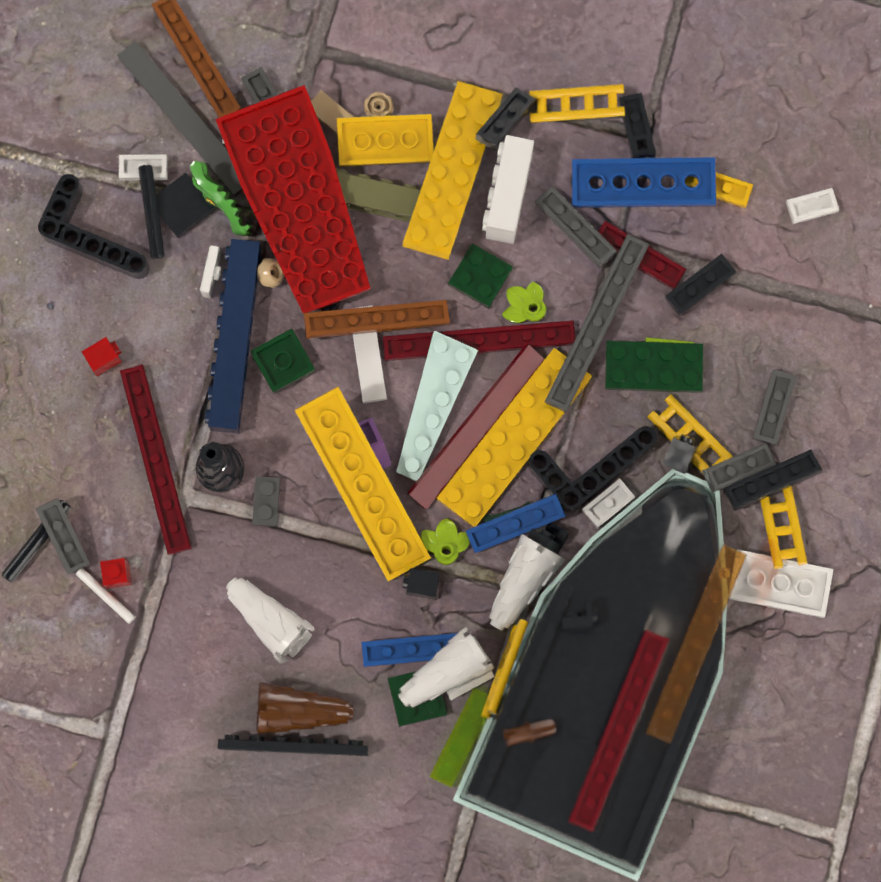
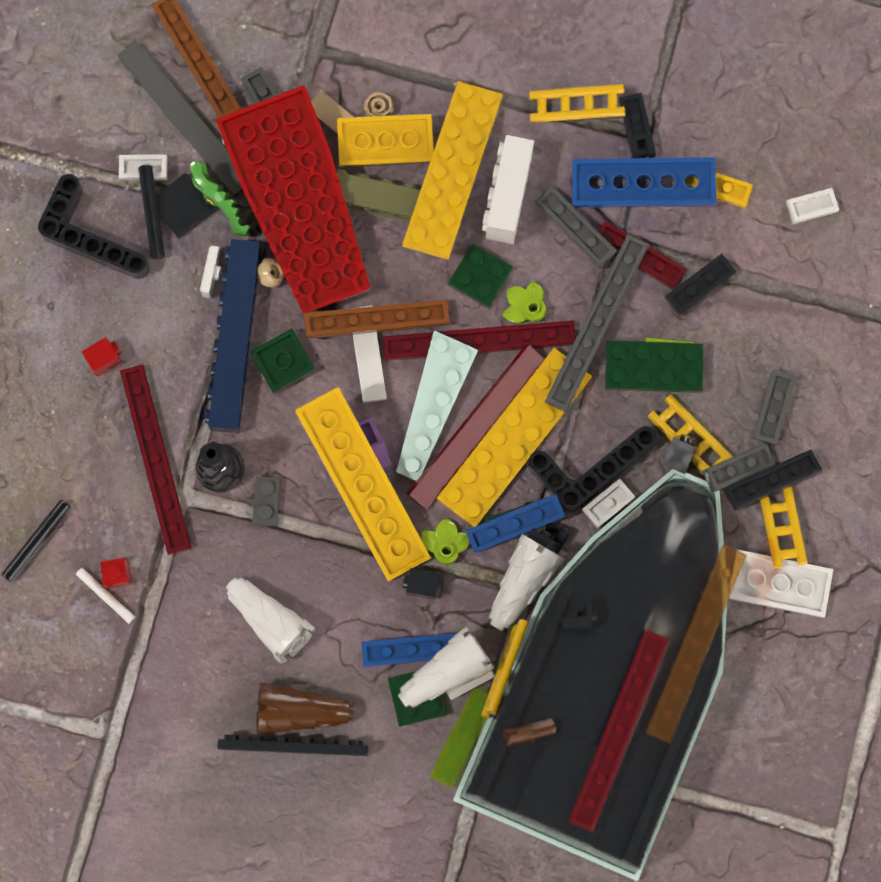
(62, 536): dark grey plate -> none
(505, 118): black plate -> none

